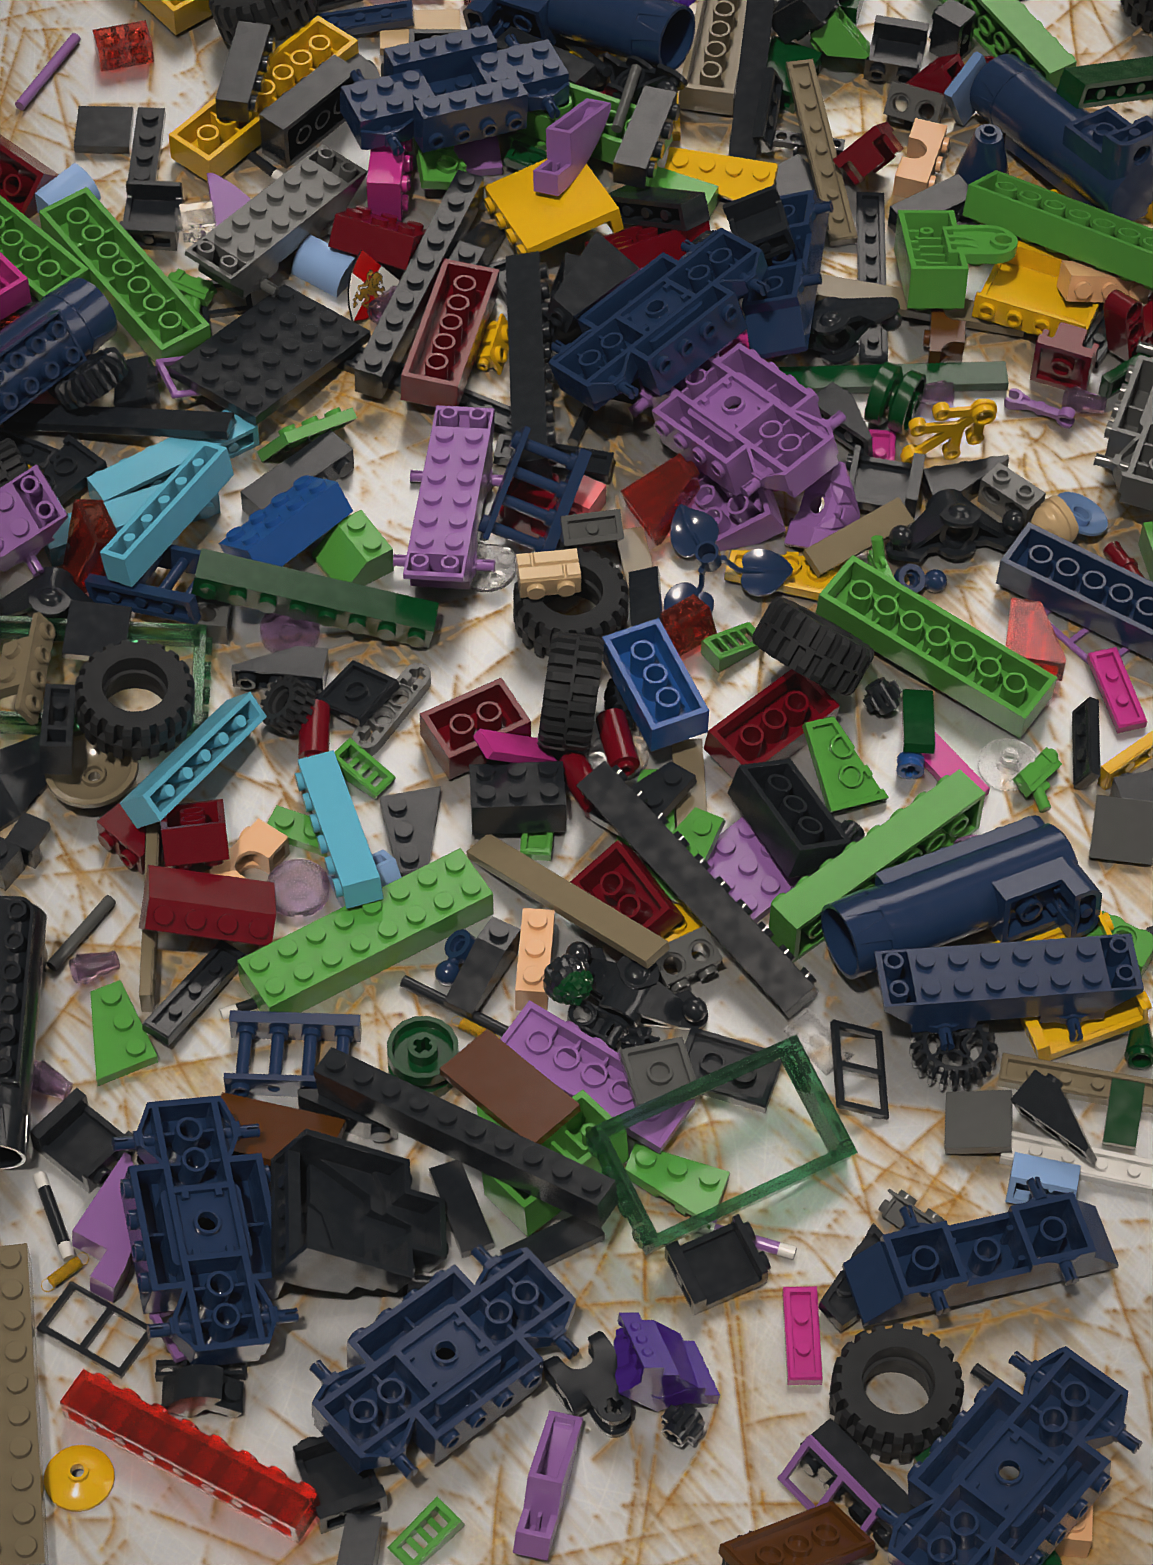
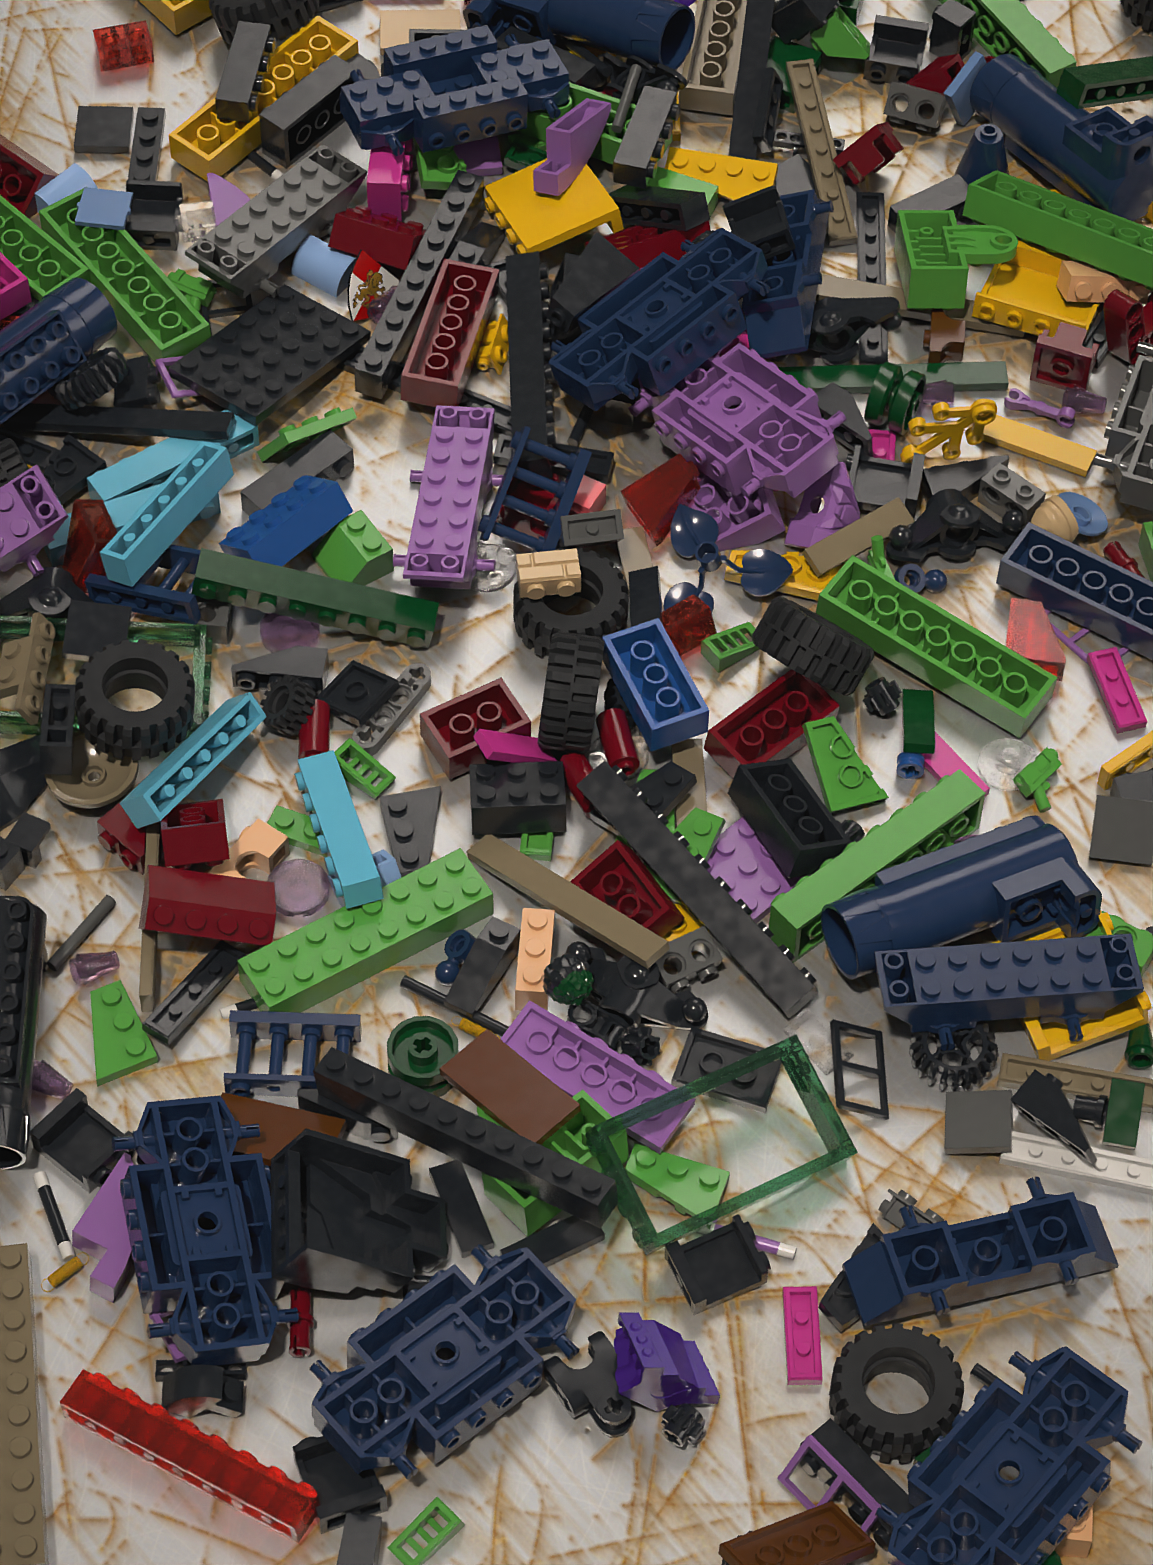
(47, 71): medium lavender bar -> none
(80, 1492): yellow dish -> none
(82, 1349): black window -> none
(103, 208): none -> medium blue piece
(301, 1330): none -> dark red pin
(372, 17): dark blue tile -> none
(547, 1485): medium lavender slope -> none
(656, 1069): dark grey tile -> none
(926, 145): light nougat arch -> none
(1040, 445): none -> yellow tile
(1055, 1177): light blue brick -> none
(1086, 743): black tile -> none
(1091, 1109): none -> black piece
(1113, 380): dark green tile -> none

